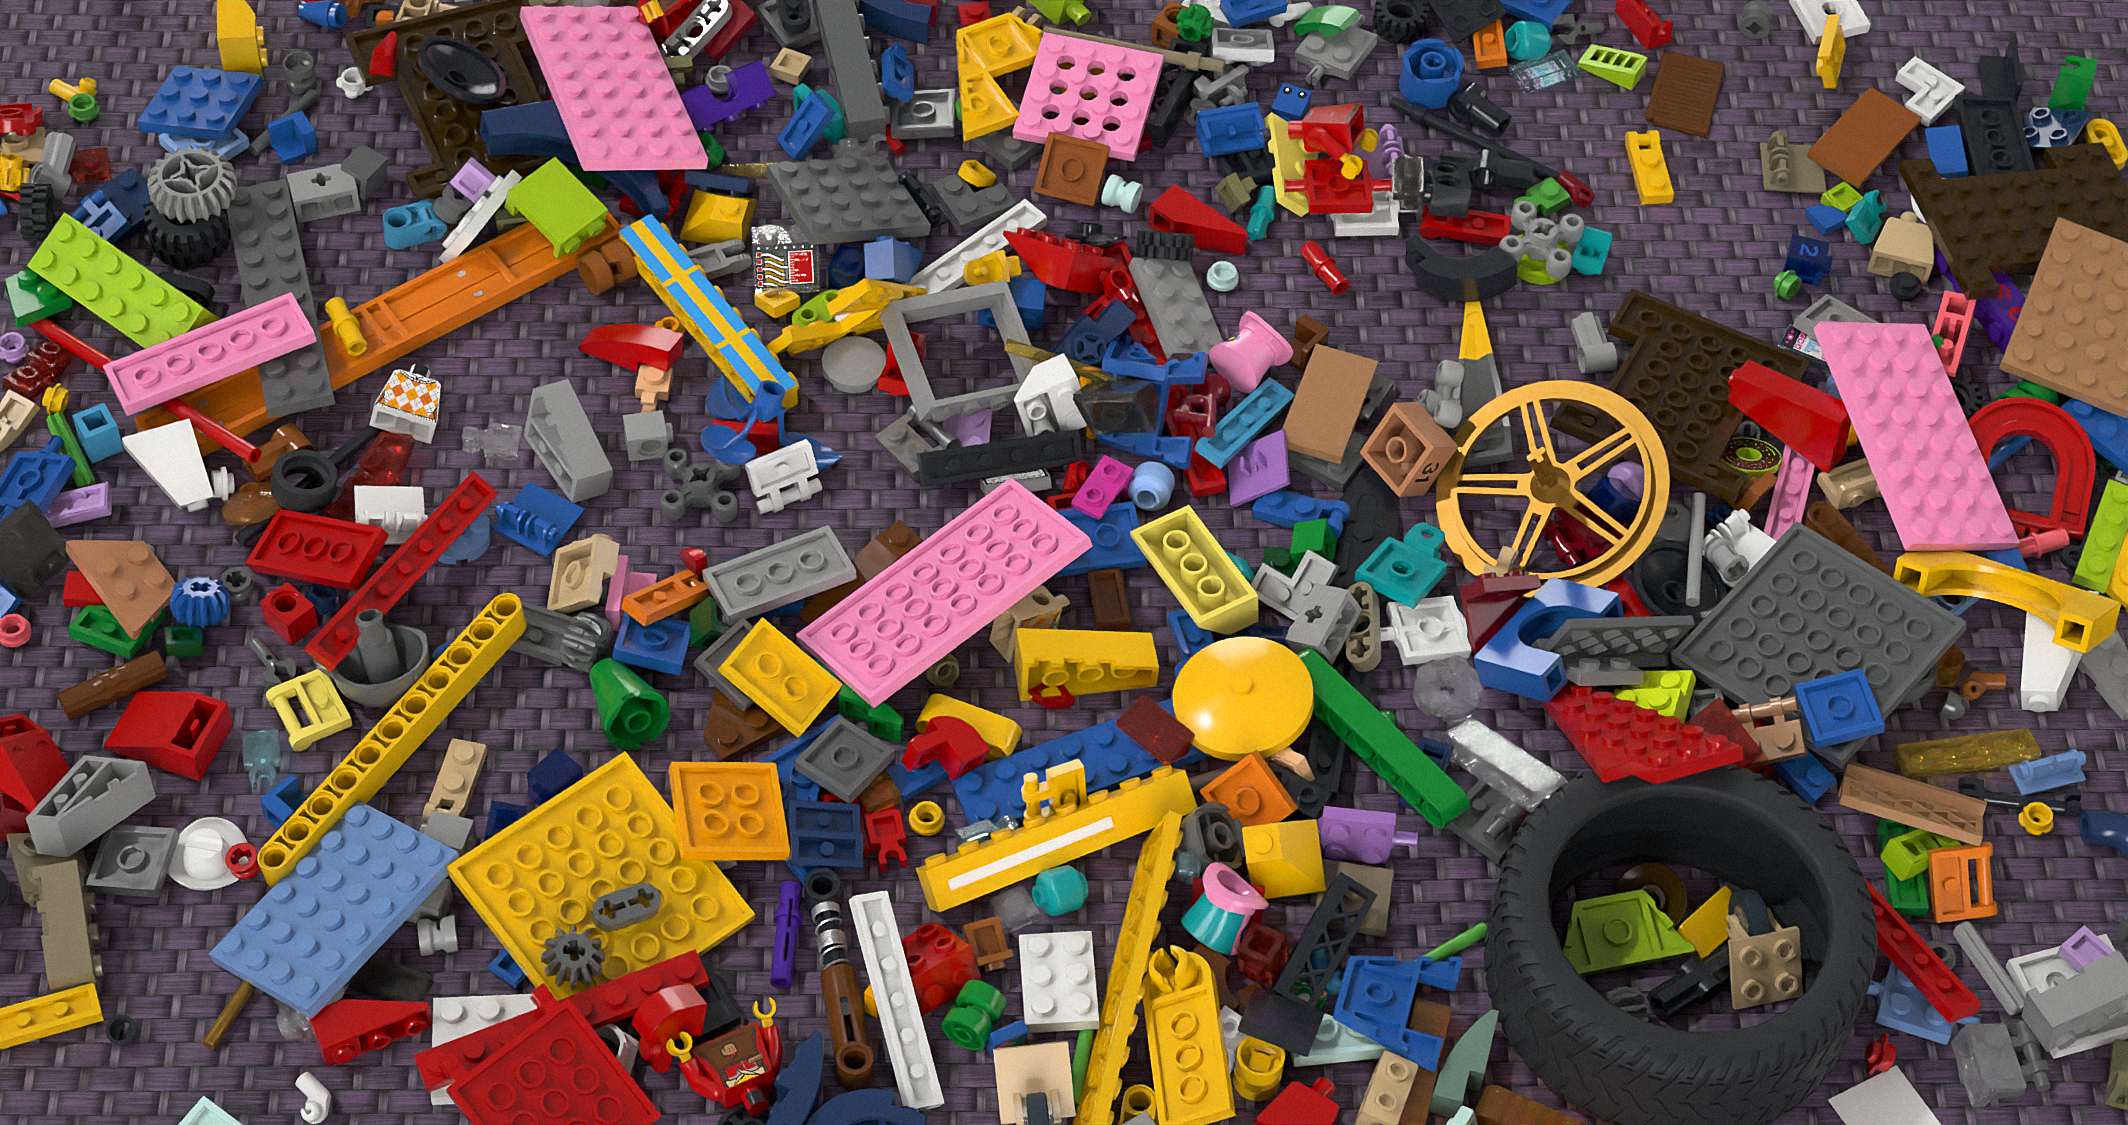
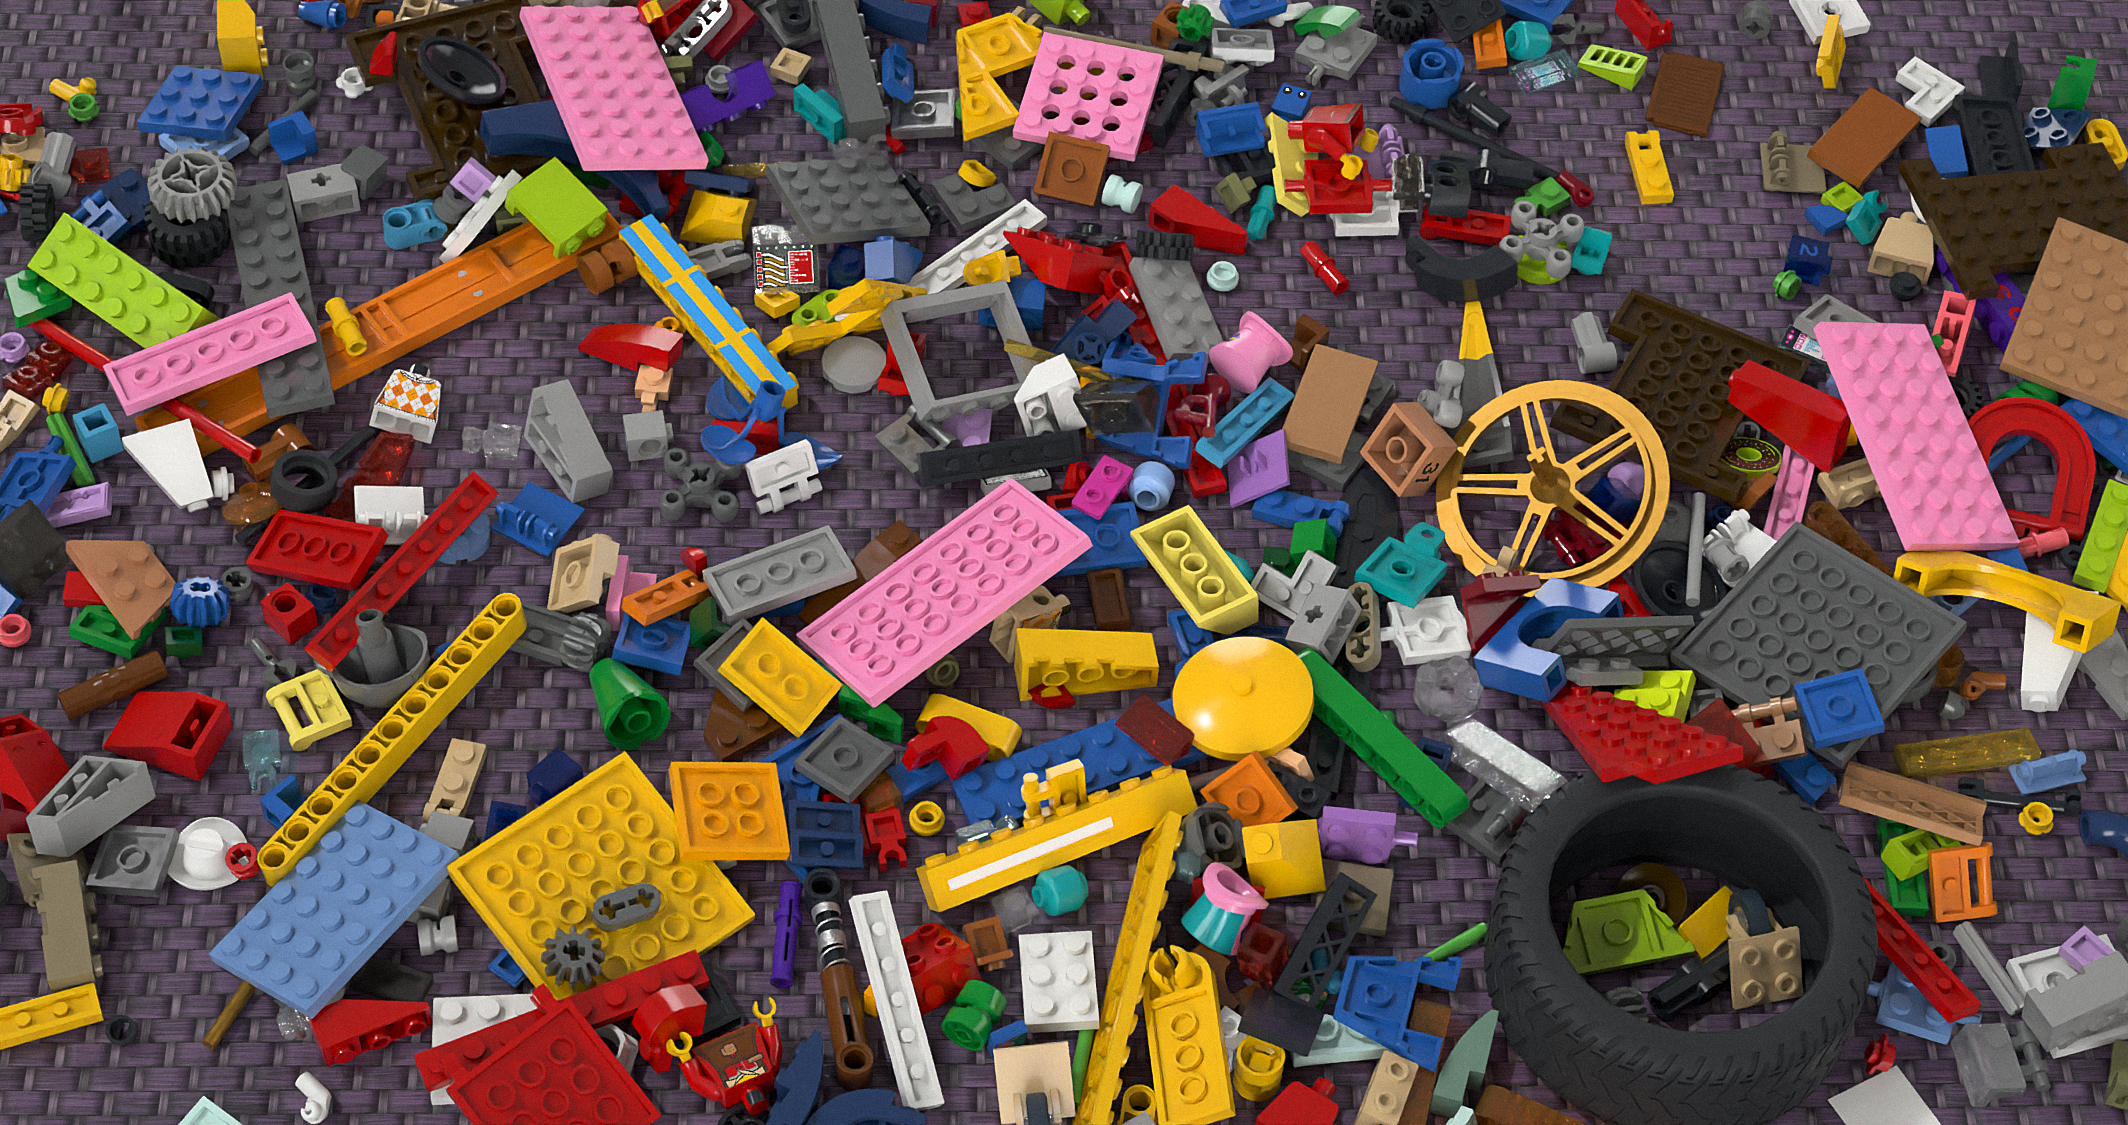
(806, 126): blue plate -> none

